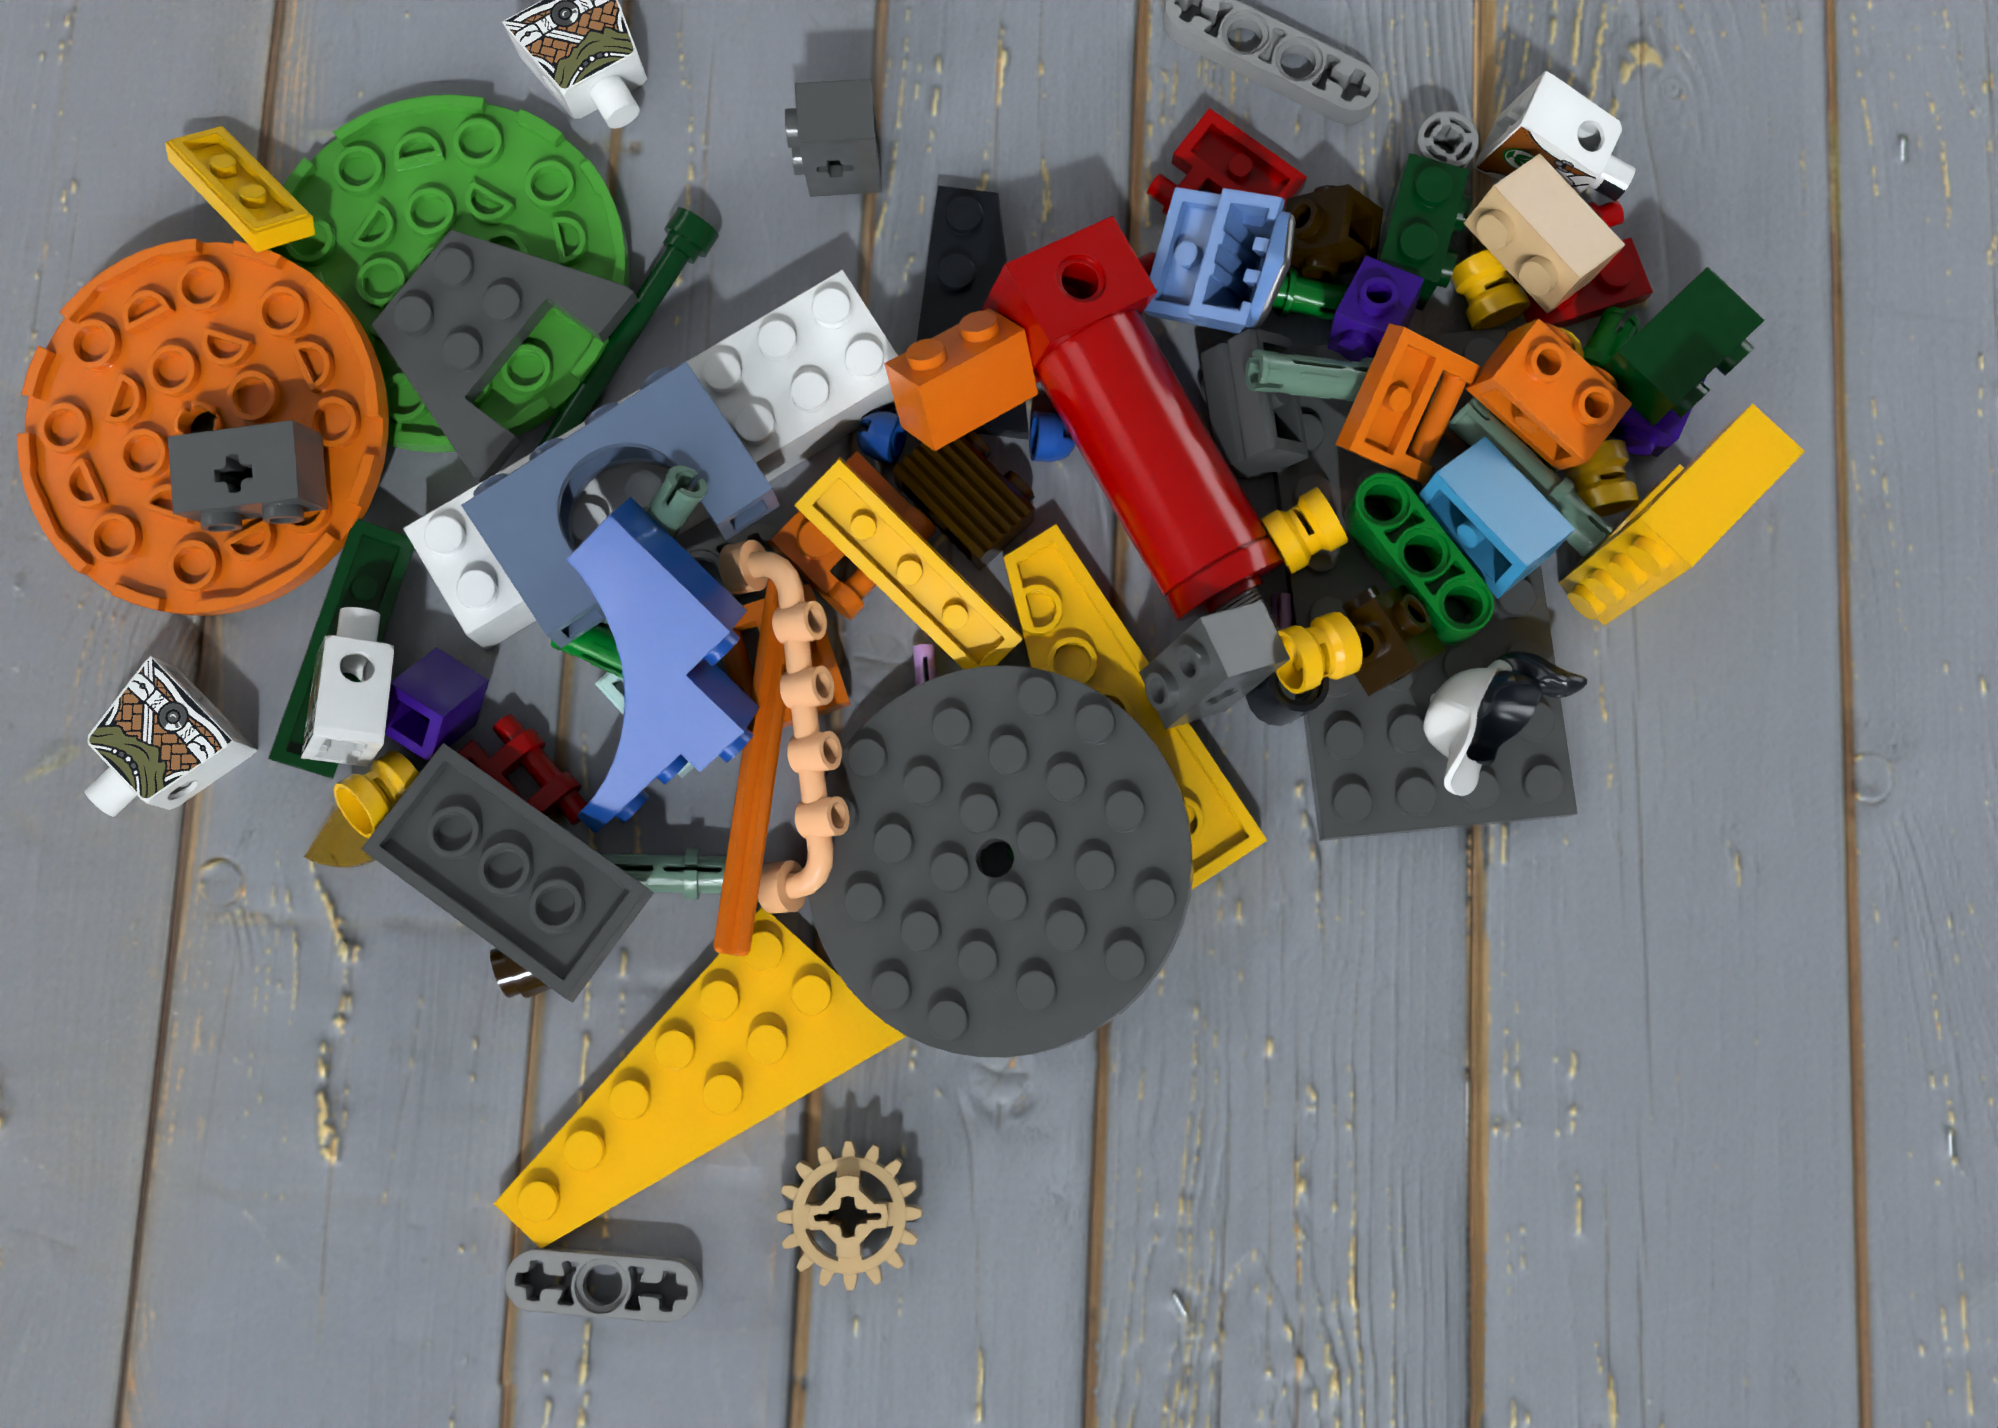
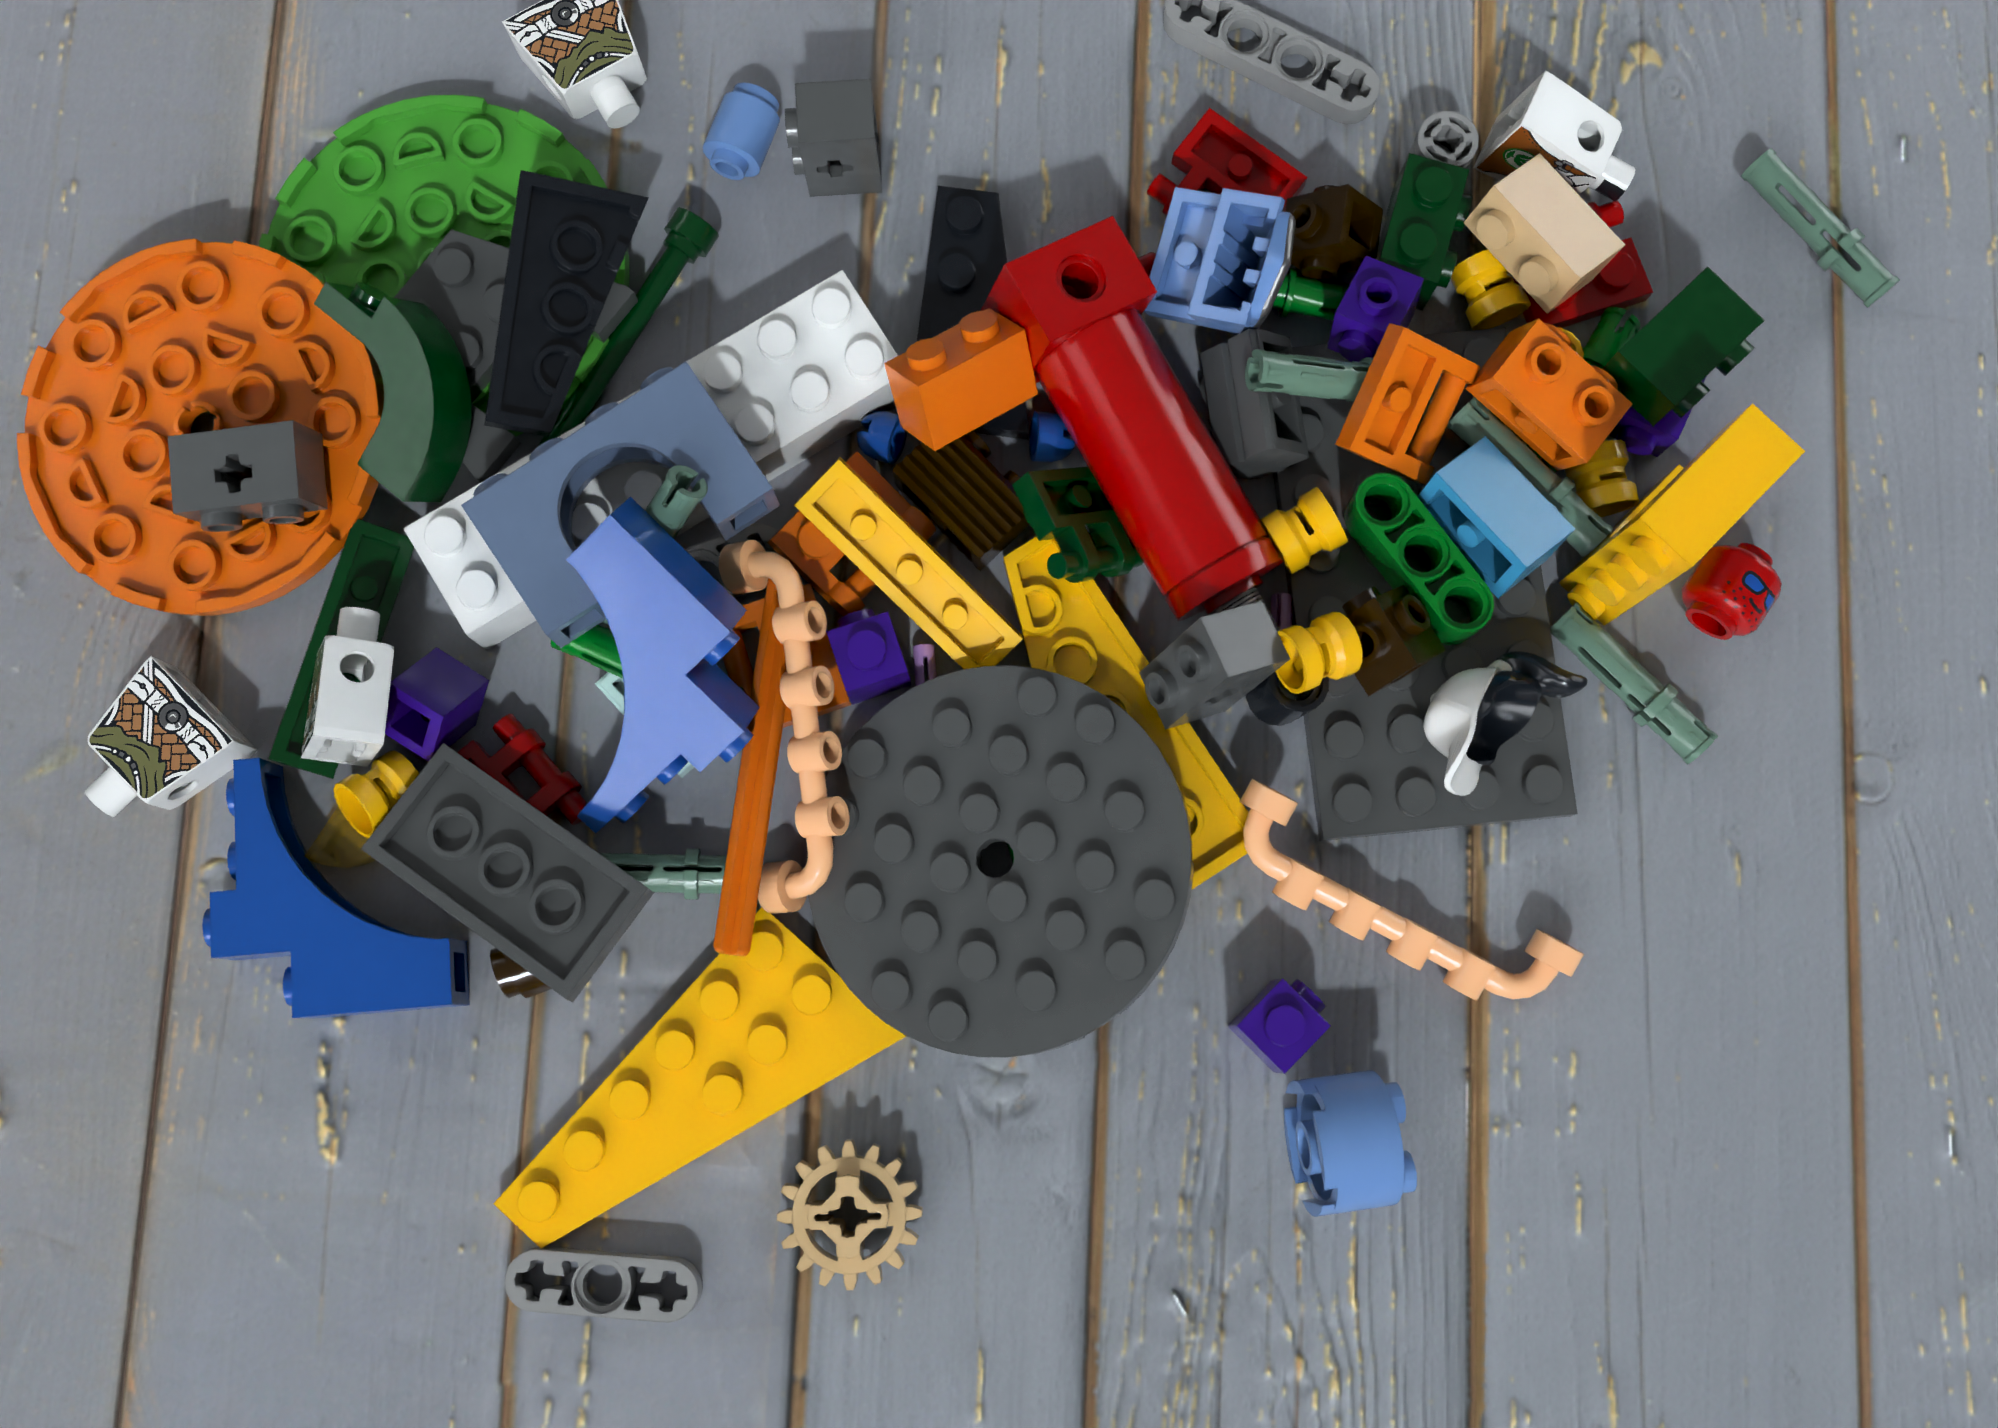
(240, 189): yellow tile -> none
(287, 908): none -> blue arch
(424, 385): none -> dark green arch
(556, 282): none -> black wing
(742, 131): none -> medium blue brick
(868, 655): none -> dark purple brick
(1068, 508): none -> dark green plate
(1281, 1023): none -> dark purple brick
(1348, 1142): none -> medium blue brick
(1409, 940): none -> light nougat bar
(1631, 682): none -> sand green pin
(1731, 590): none -> red head
(1873, 279): none -> sand green pin

